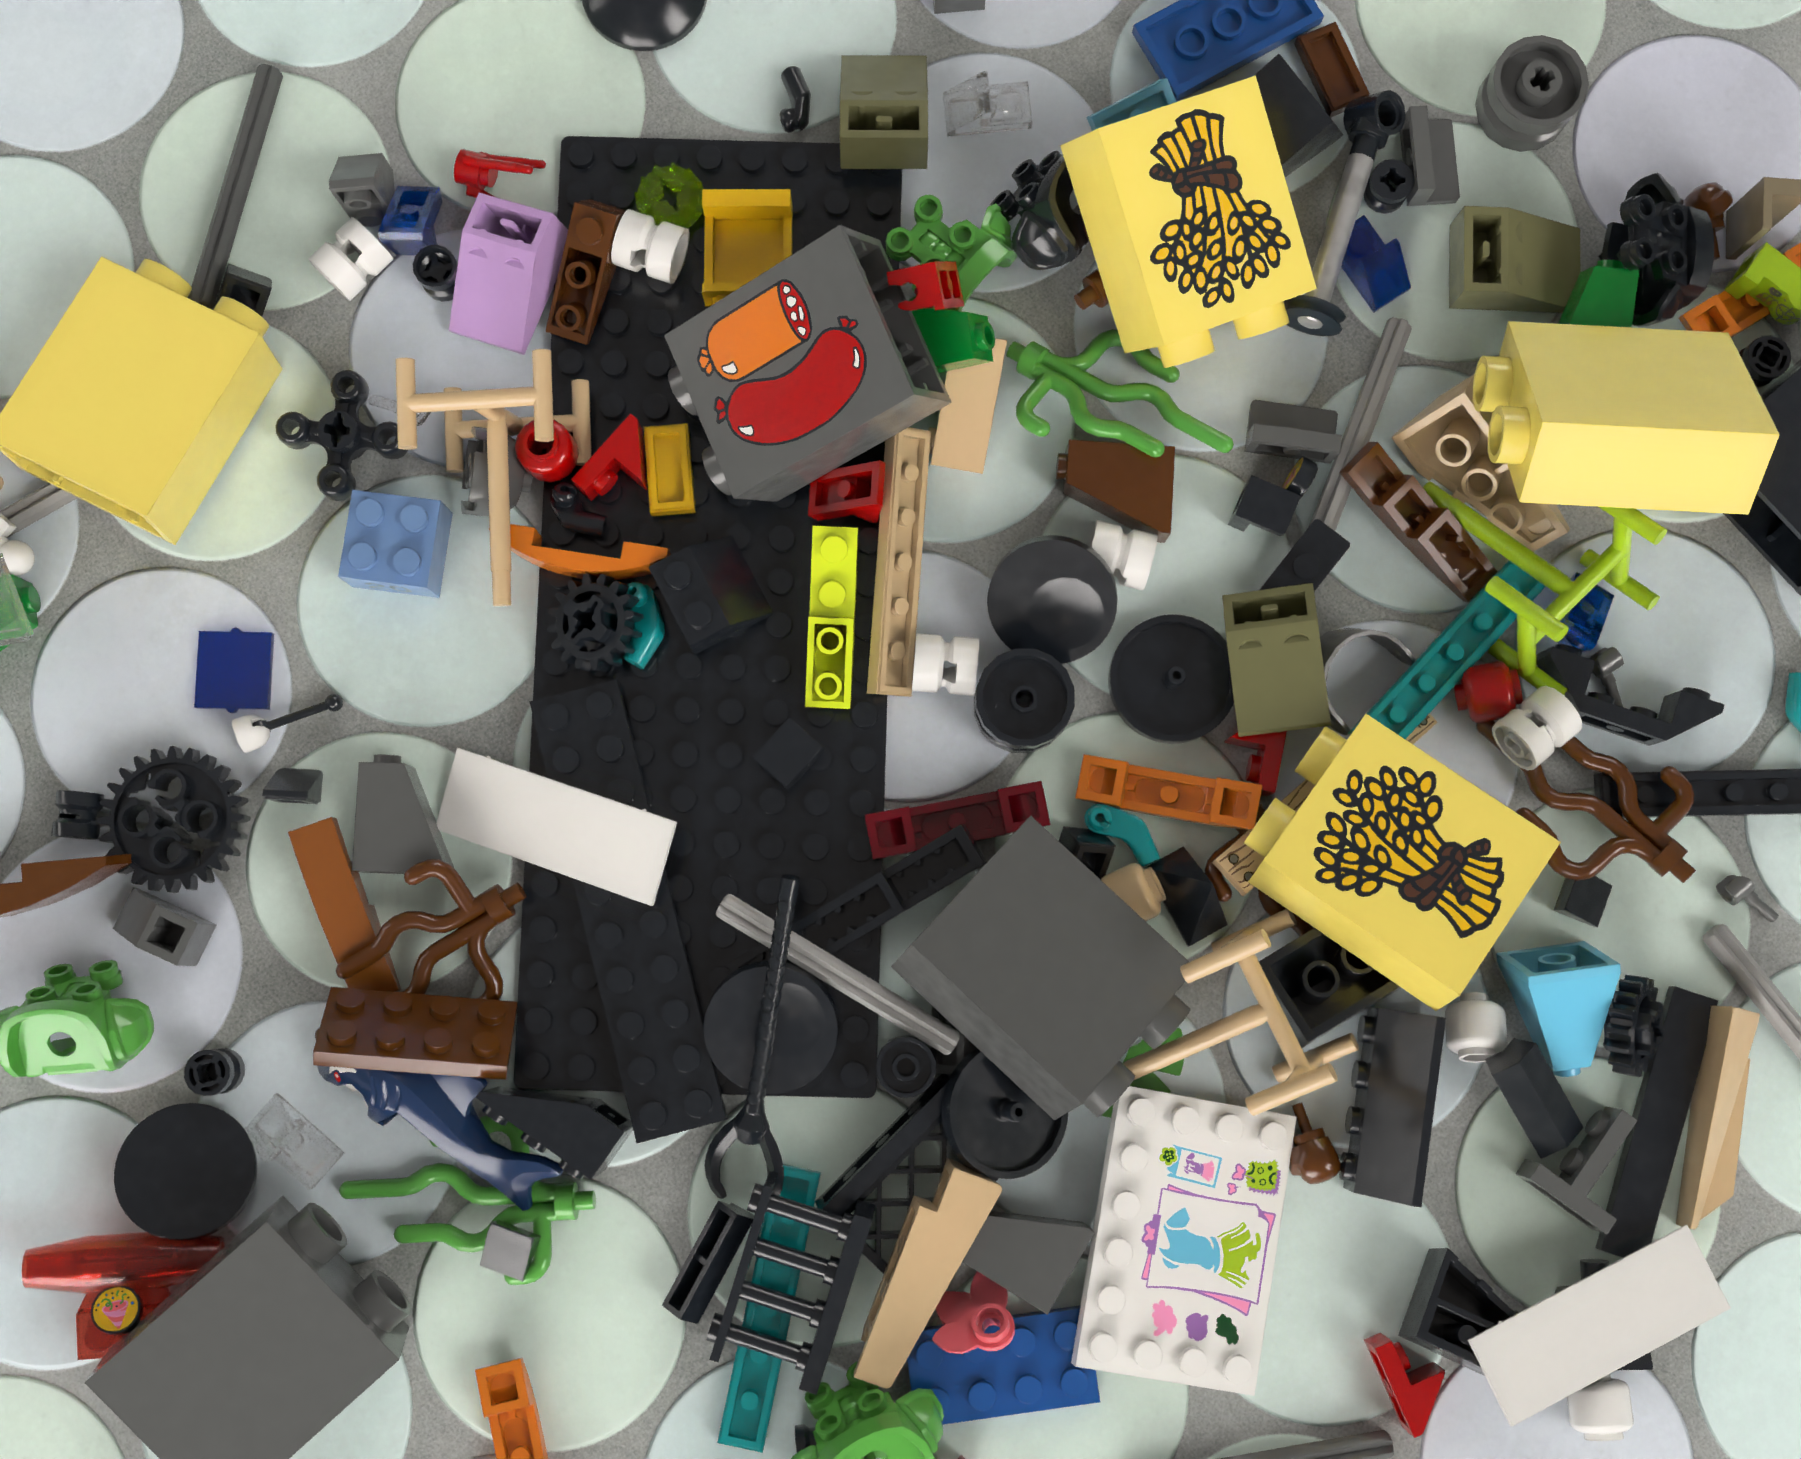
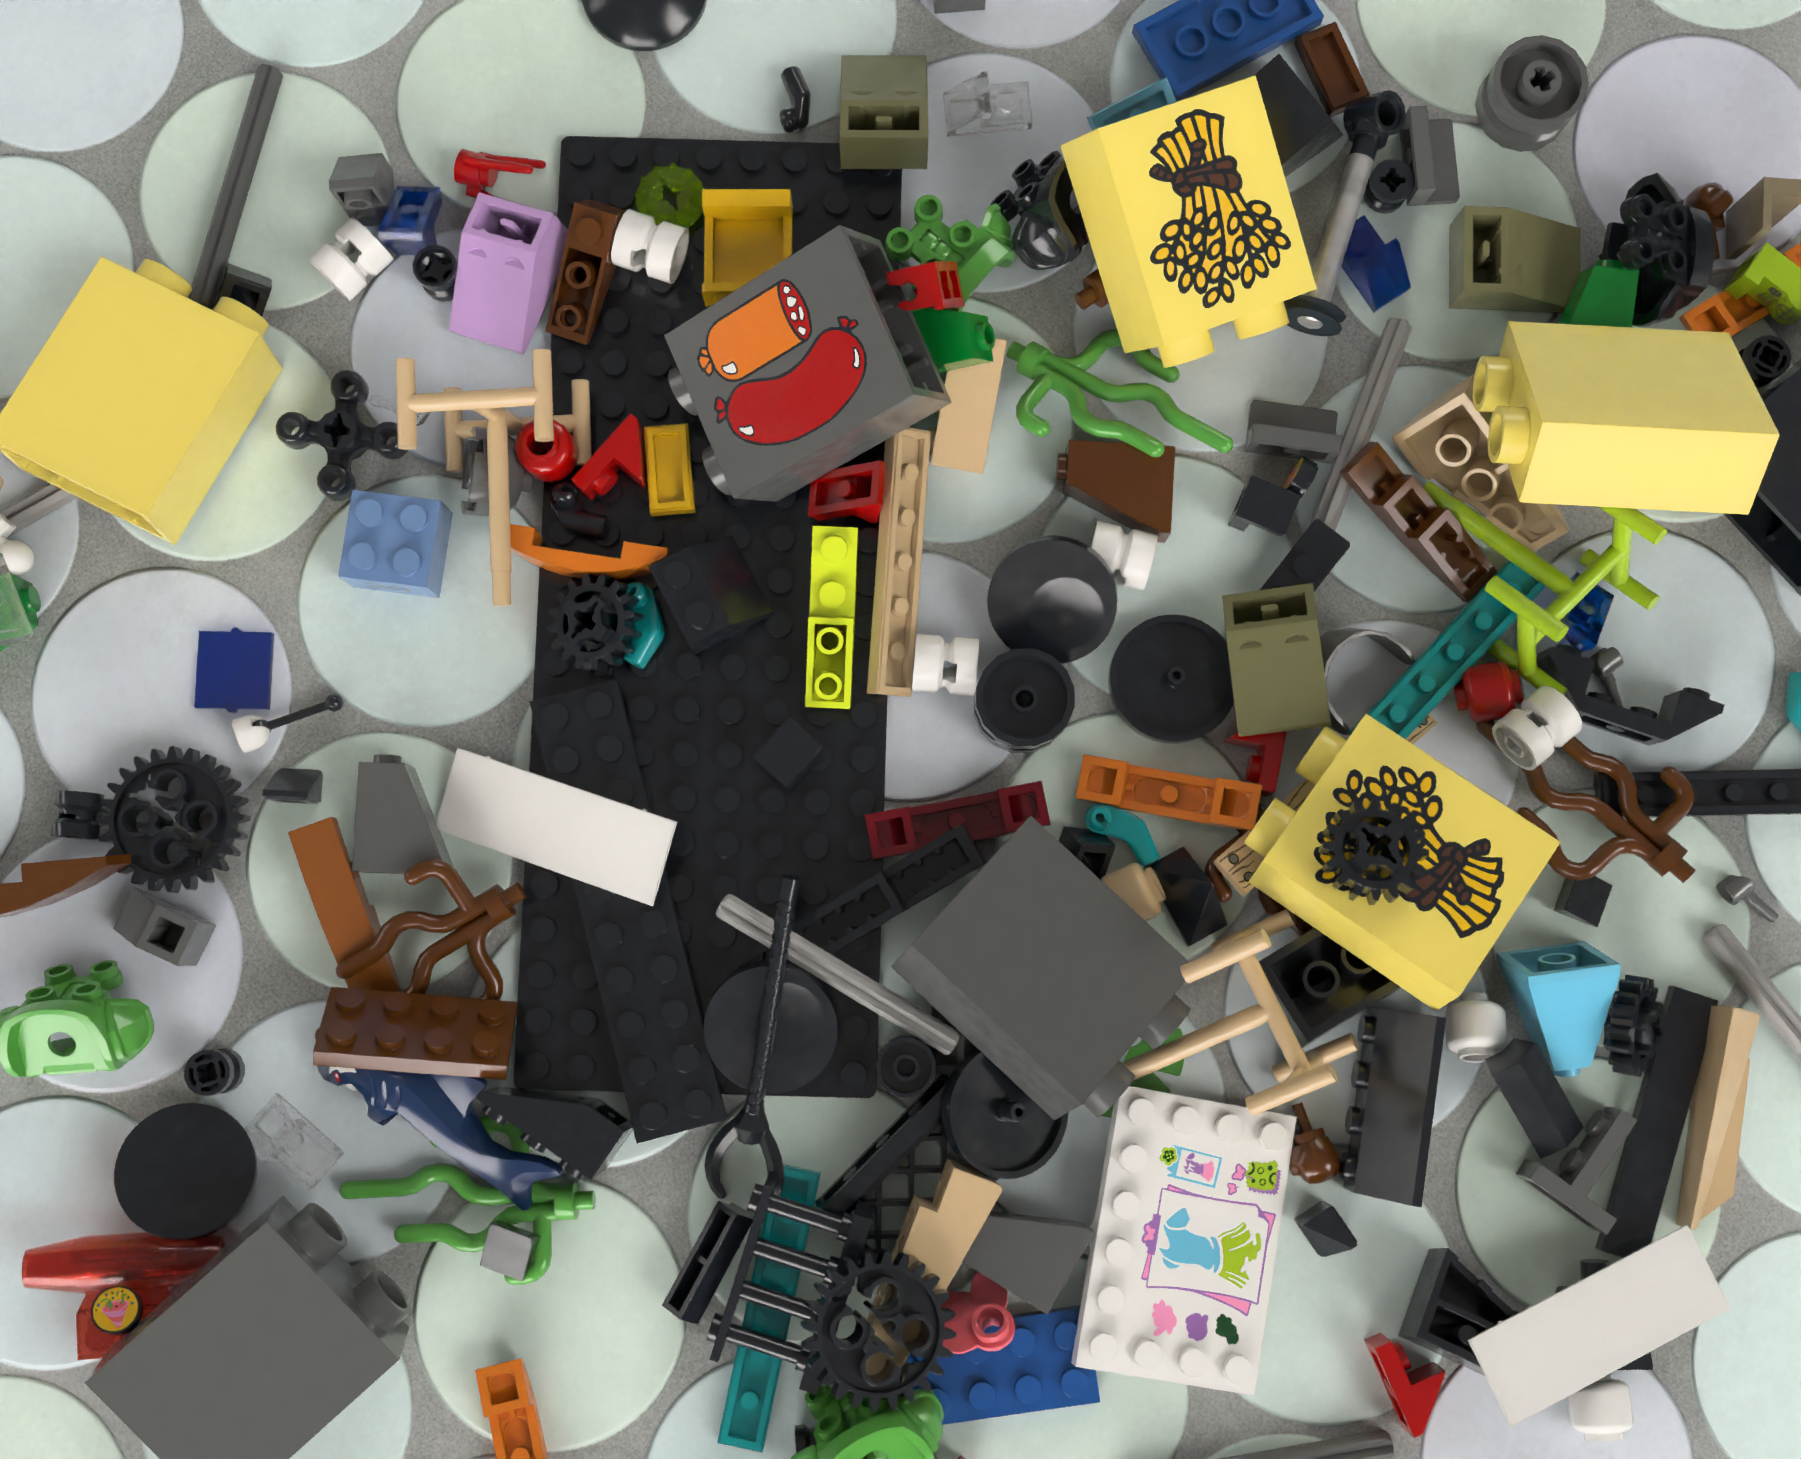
(847, 1357): none -> black gear
(1326, 1230): none -> black slope
(1387, 865): none -> black gear

